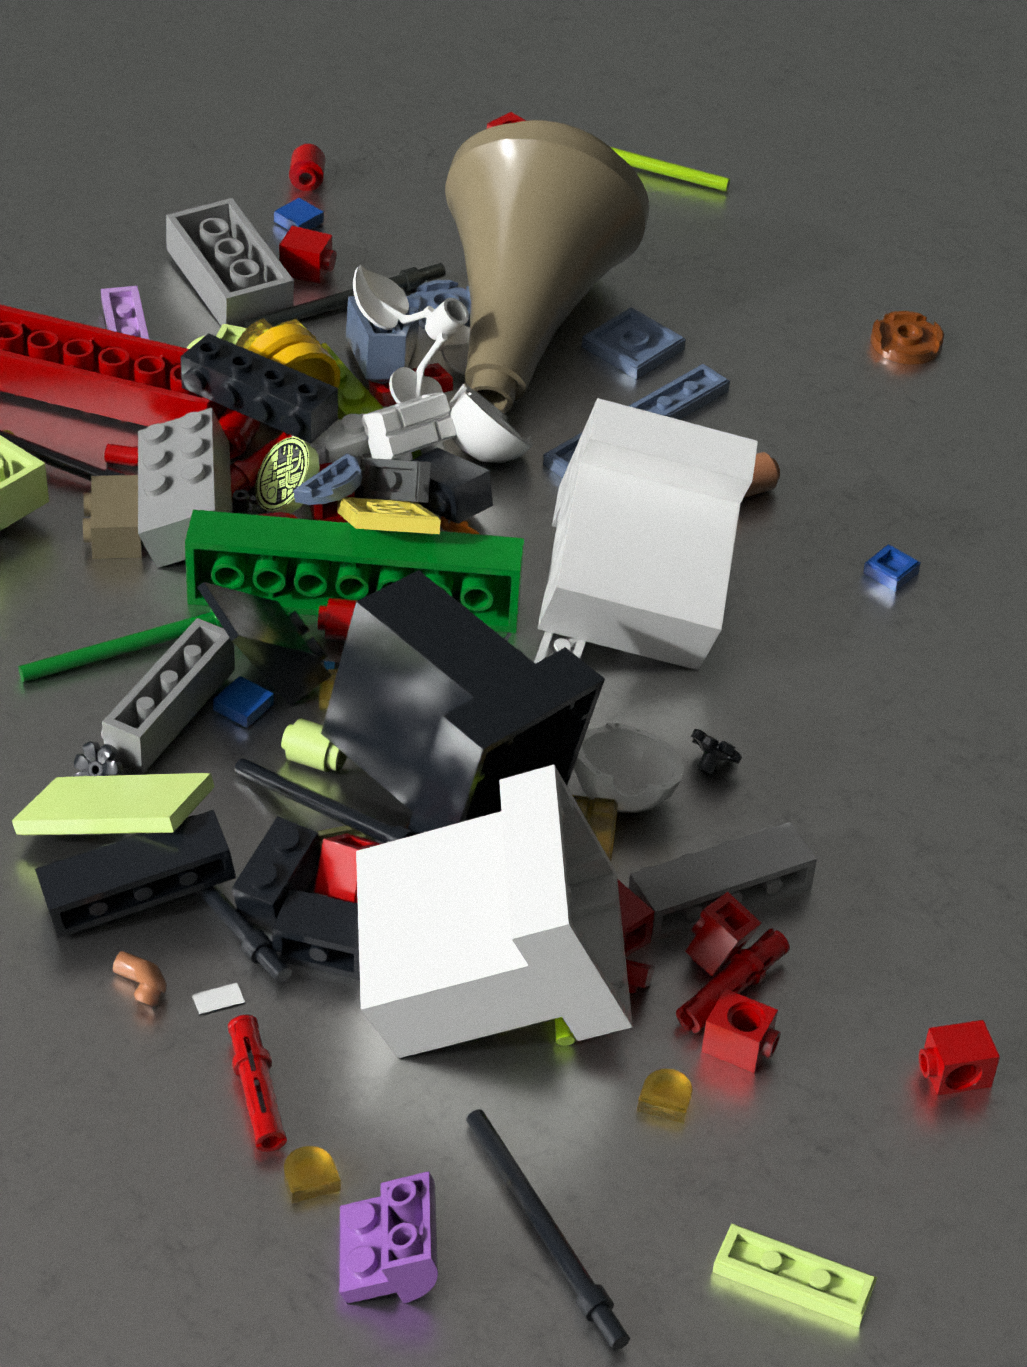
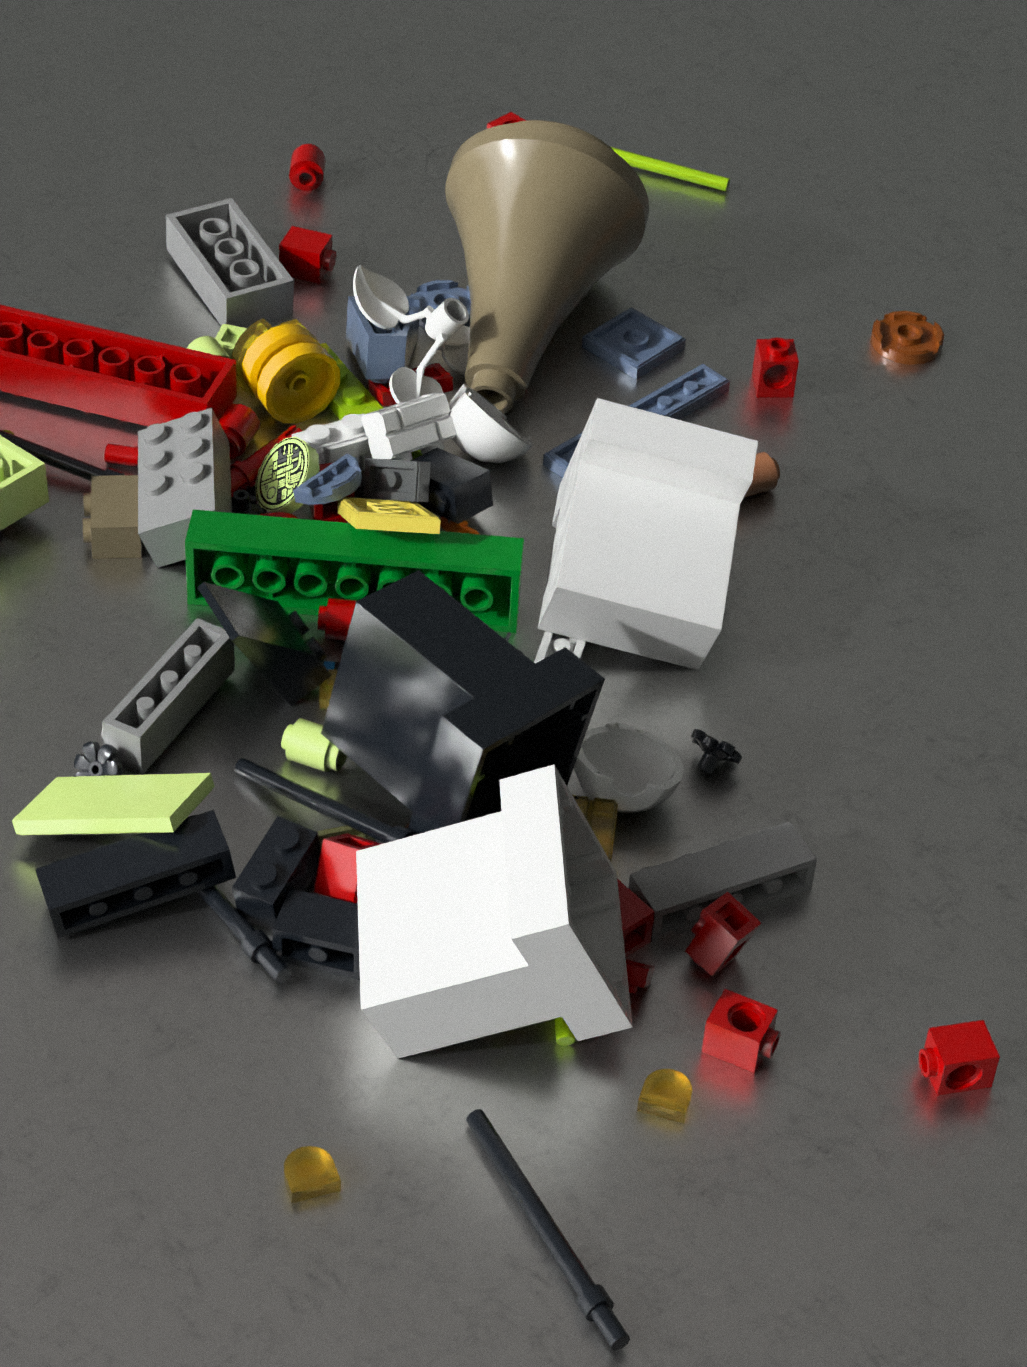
(110, 648): green bar -> none
(124, 311): lavender plate -> none
(143, 972): nougat arm -> none
(218, 998): white sticker -> none
(243, 701): blue tile -> none
(245, 1040): red pin -> none
(259, 388): black brick -> none
(299, 214): blue tile -> none
(390, 1241): medium lavender brick -> none
(407, 279): pearl dark grey bar -> none
(746, 969): red pin -> none
(775, 368): none -> red brick
(795, 1275): yellowish green tile -> none
(891, 568): blue tile -> none

